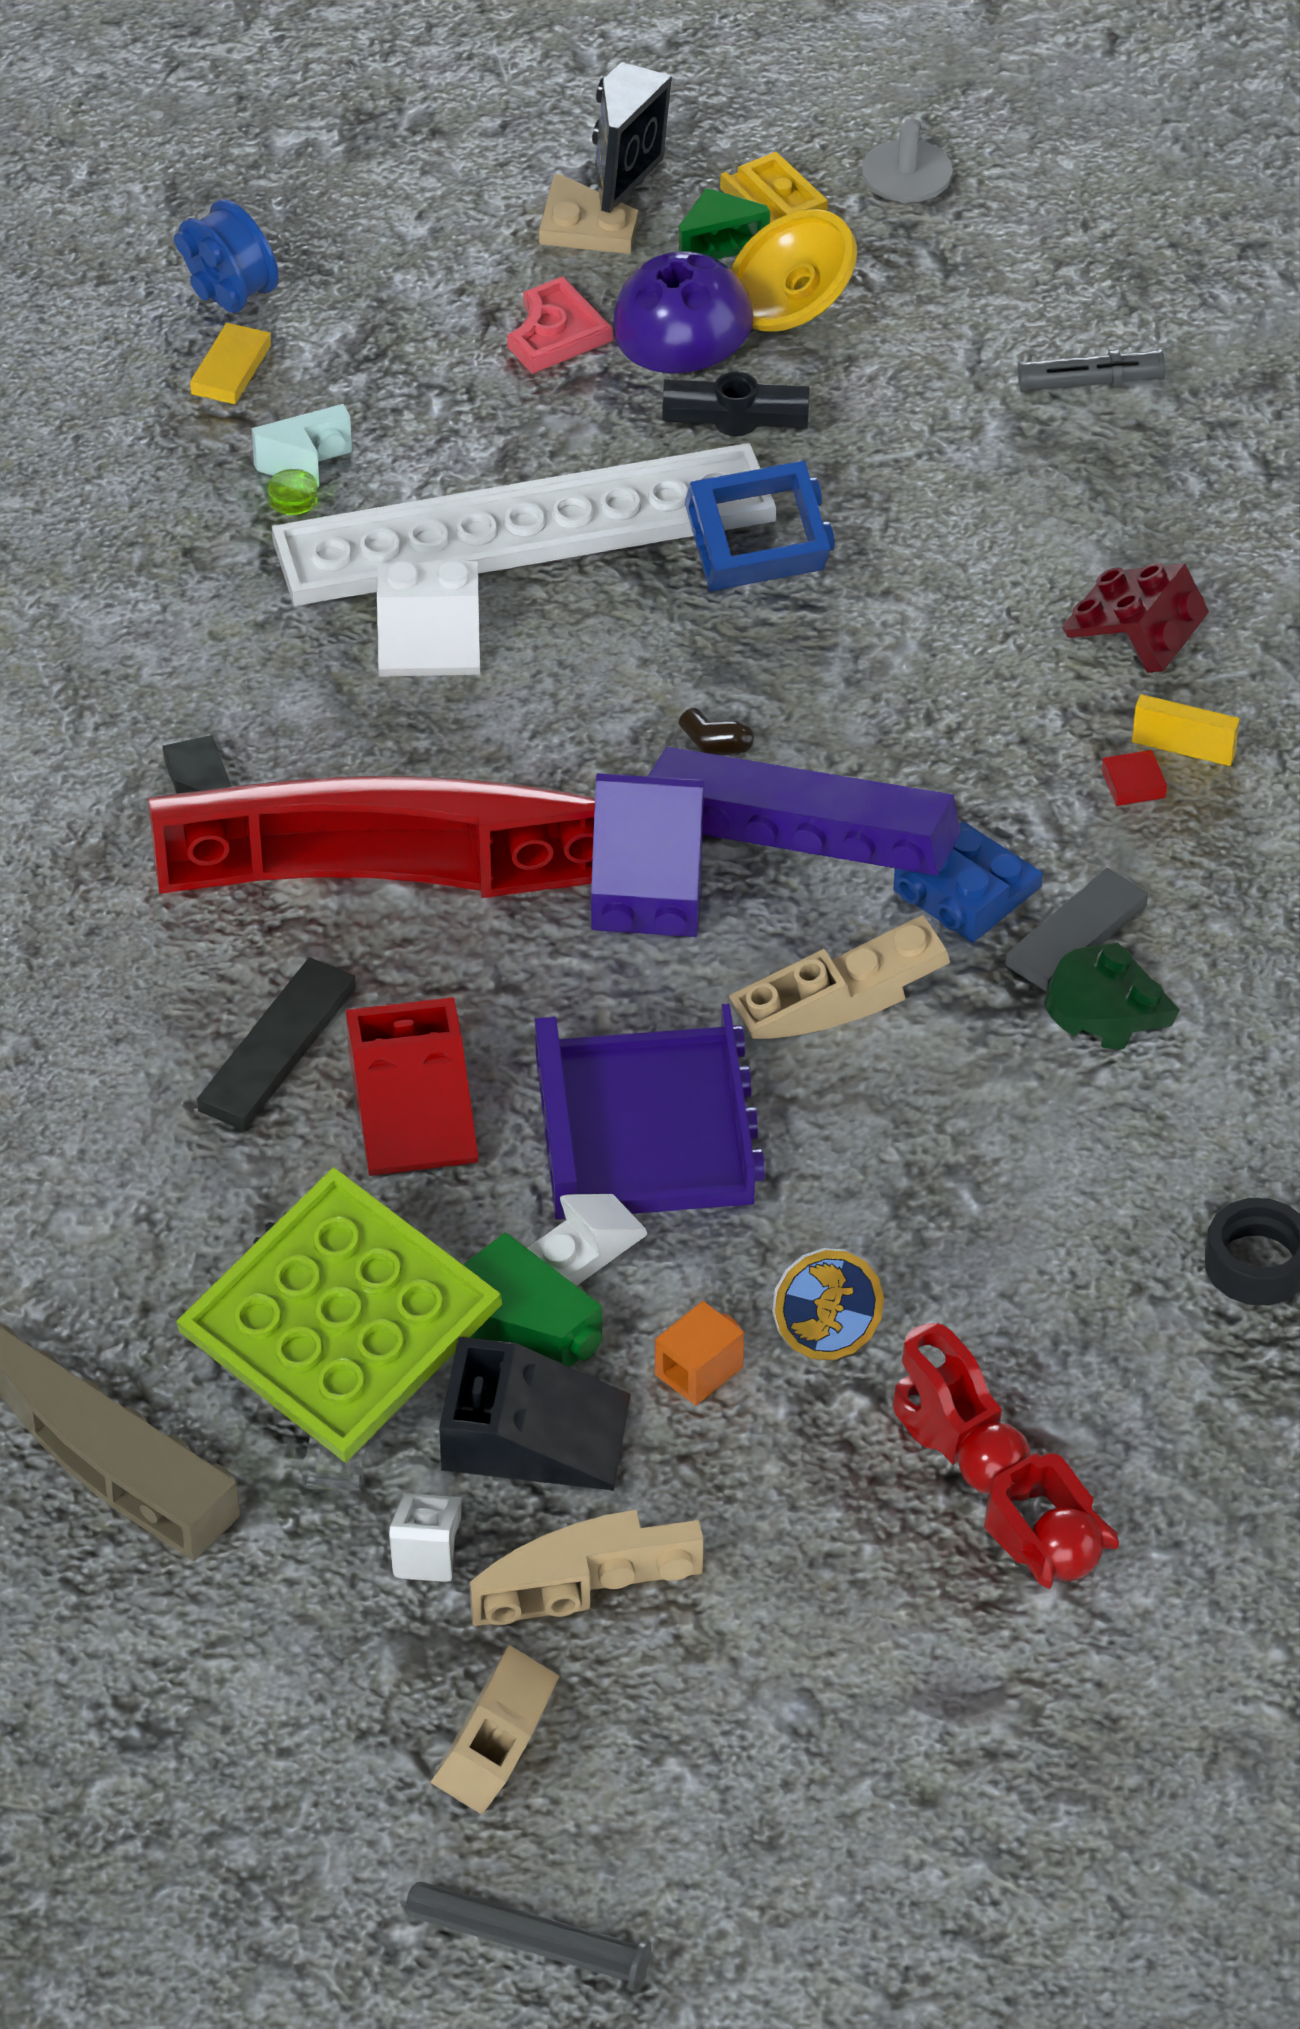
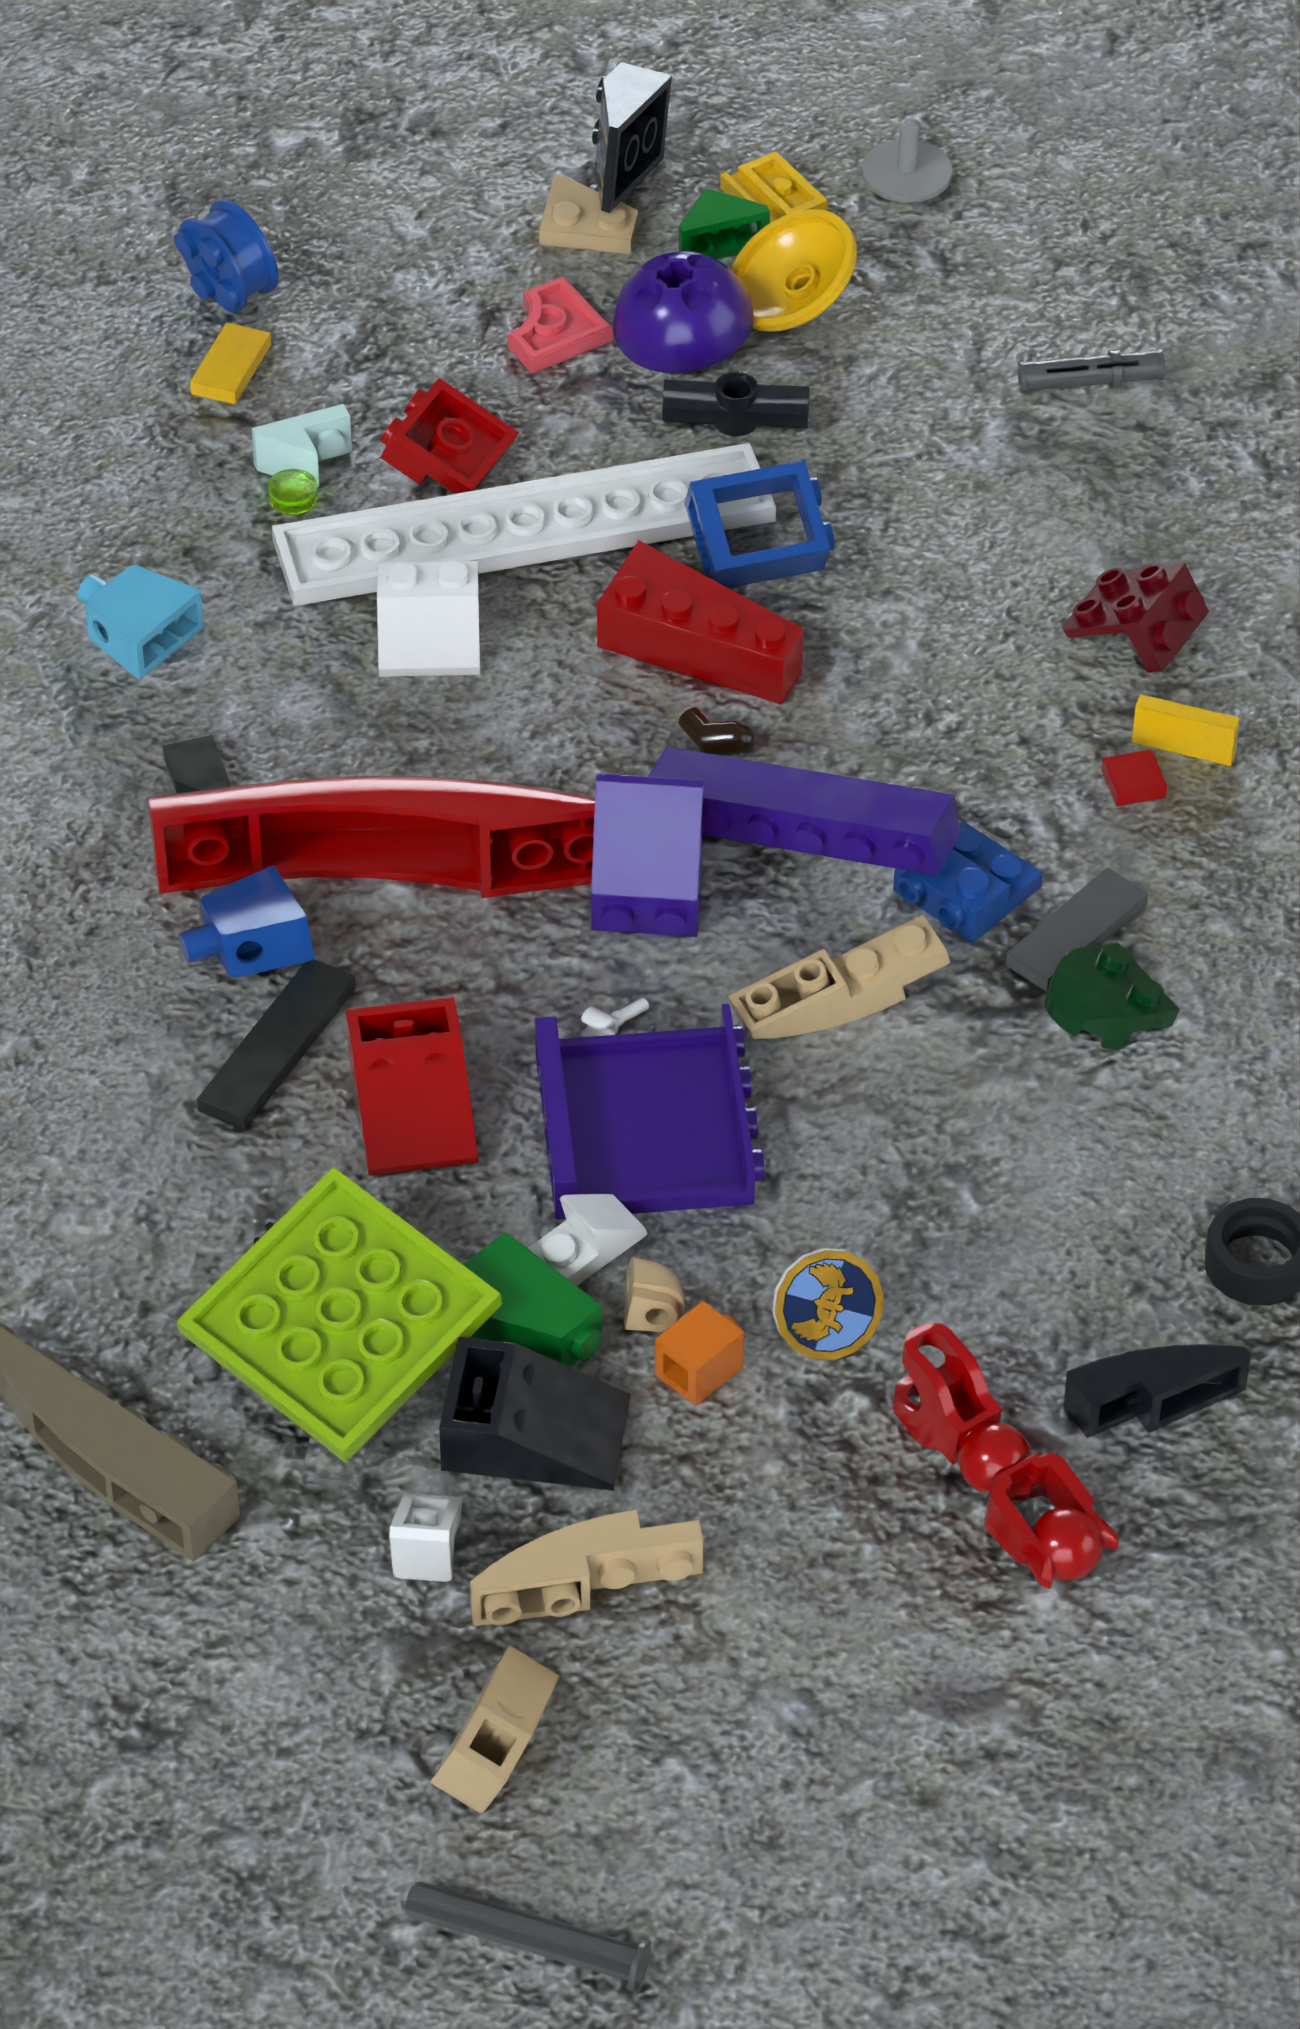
(140, 616): none -> medium azure torso
(250, 927): none -> blue torso
(446, 439): none -> red plate
(608, 1024): none -> white hand
(651, 1296): none -> tan piece
(697, 627): none -> red wedge
(1153, 1385): none -> black slope

